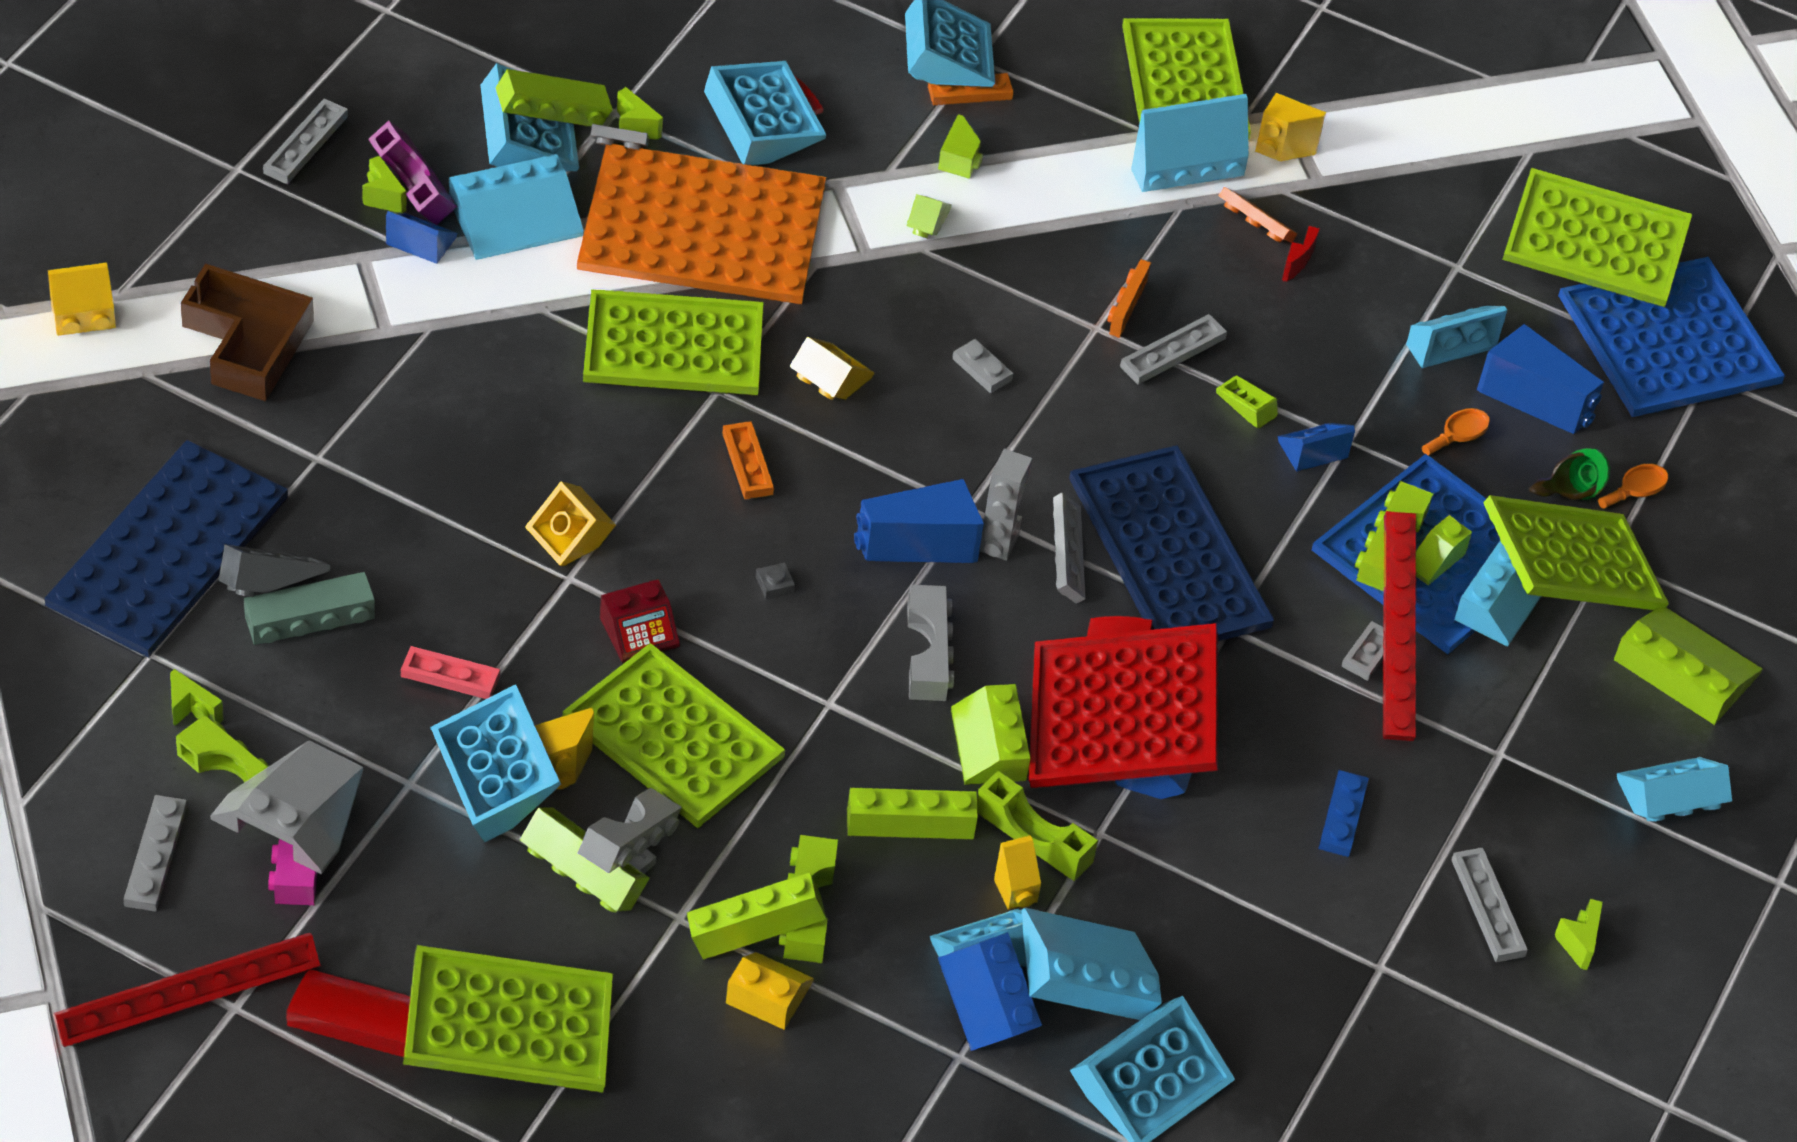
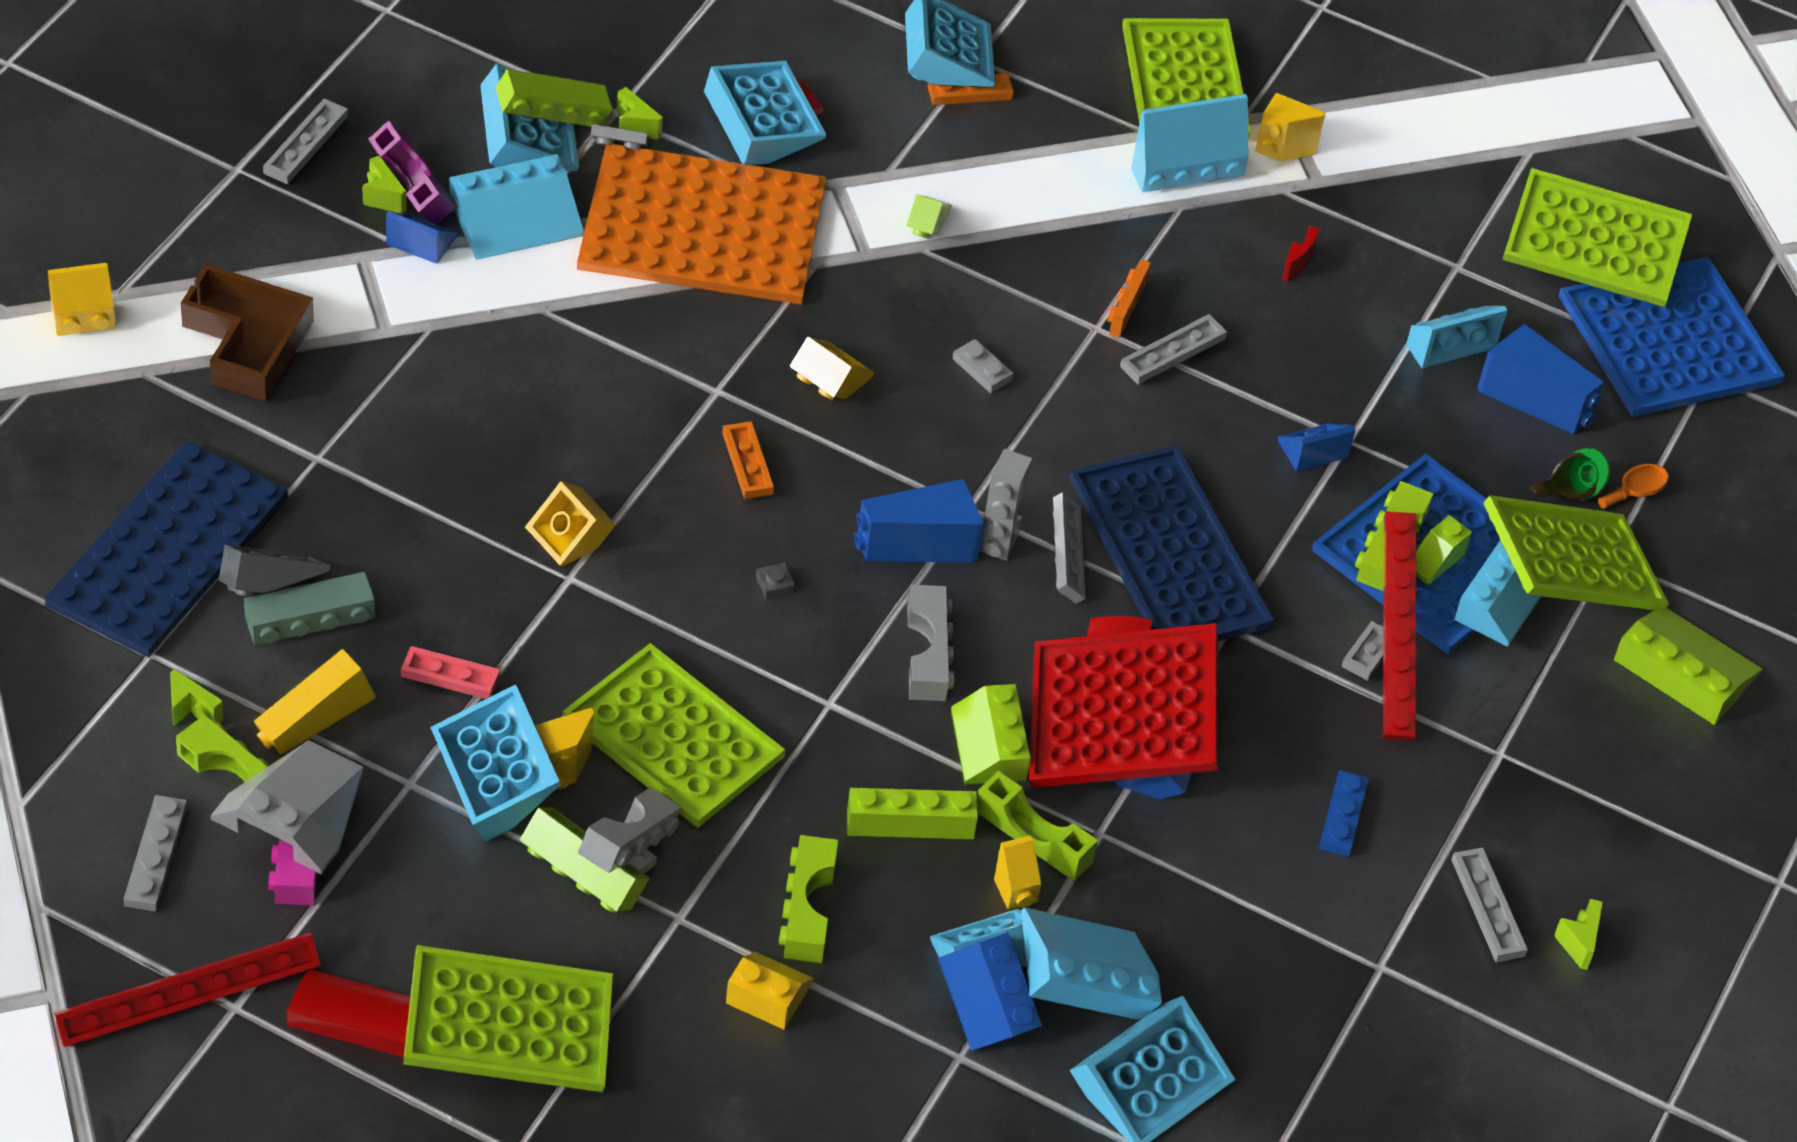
(315, 704): none -> yellow slope
(637, 618): slope -> none
(673, 342): lime plate -> none
(756, 915): lime brick -> none
(960, 150): lime slope -> none
(1256, 414): lime slope -> none
(1257, 216): plate -> none
(1460, 427): orange piece -> none
(1676, 788): medium azure slope -> none

